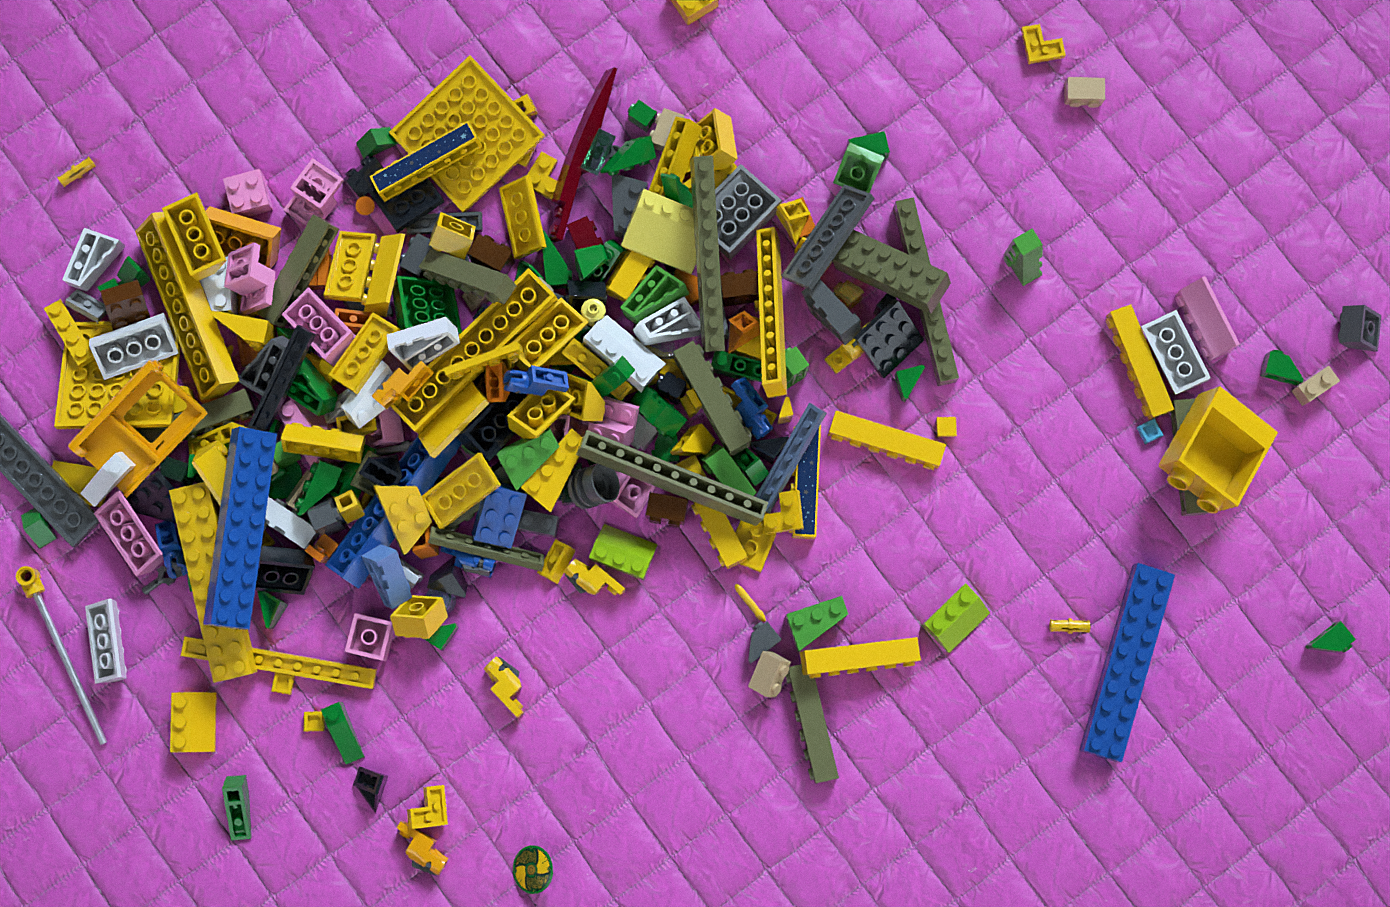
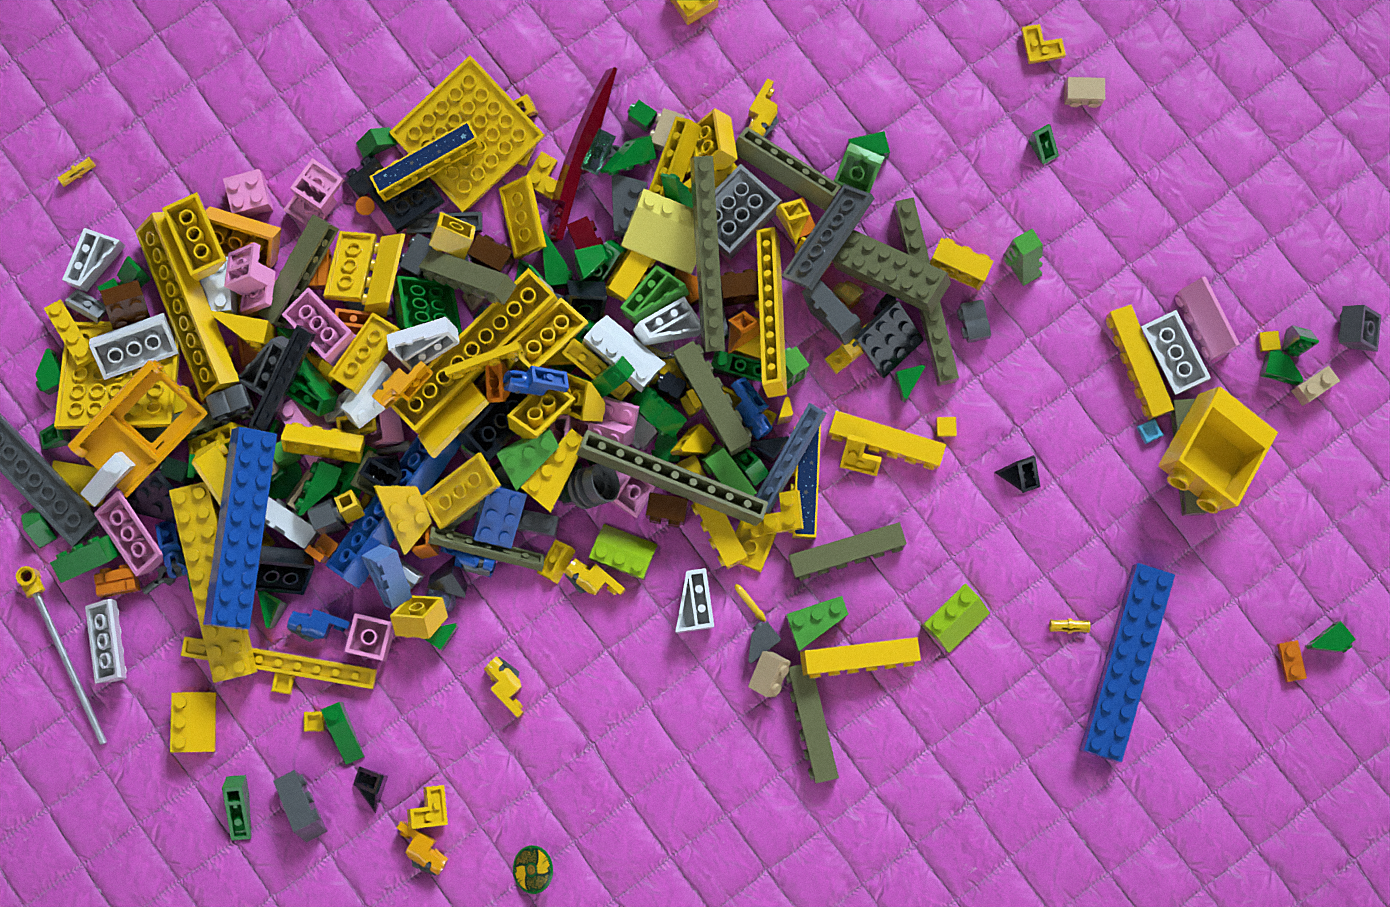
(48, 372): none -> green slope
(54, 438): none -> green slope
(84, 557): none -> green wedge
(116, 582): none -> orange brick
(229, 402): none -> dark grey brick
(300, 806): none -> dark grey wedge
(315, 626): none -> blue plate
(593, 311): light yellow head -> none
(695, 605): none -> white wedge
(764, 111): none -> yellow plate
(786, 168): none -> olive brick
(847, 550): none -> olive brick
(855, 458): none -> yellow plate
(961, 263): none -> yellow brick
(974, 321): none -> dark grey brick
(1021, 474): none -> black slope
(1044, 144): none -> green slope
(1269, 341): none -> yellow tile
(1291, 661): none -> orange plate
(1298, 341): none -> slope

